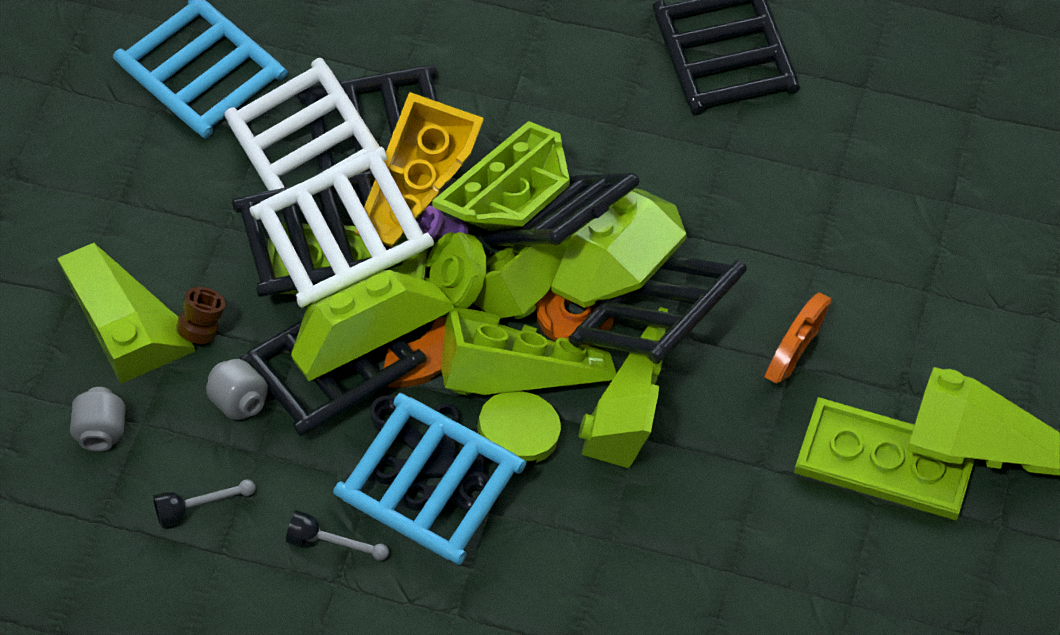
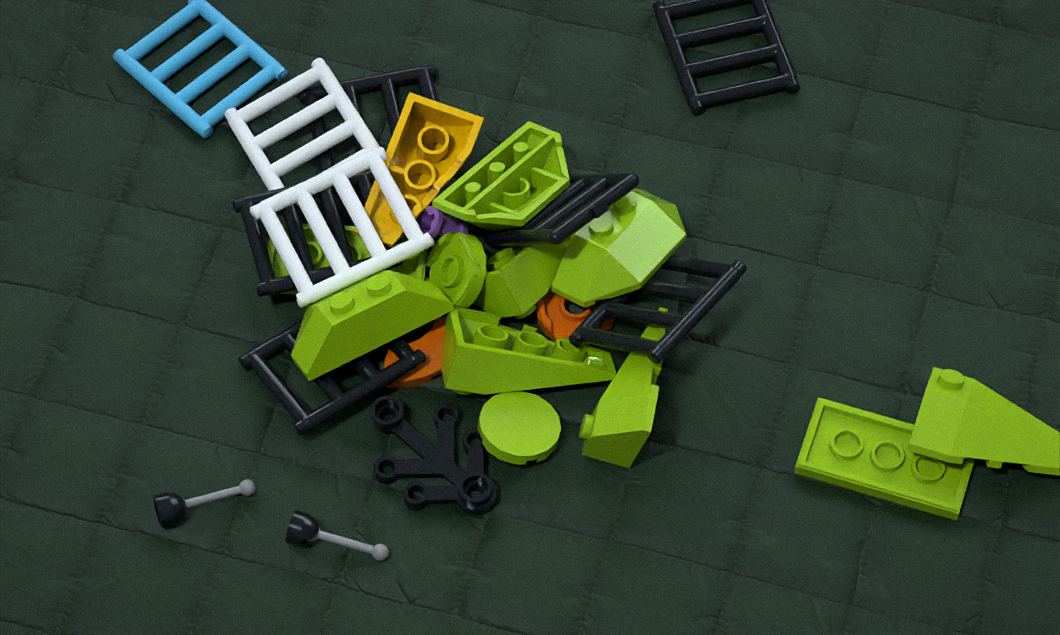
(97, 419): light grey head -> none
(126, 318): lime wedge -> none
(200, 315): reddish brown wheel -> none
(236, 389): light grey head -> none
(419, 528): medium azure bar -> none
(798, 337): orange tile -> none

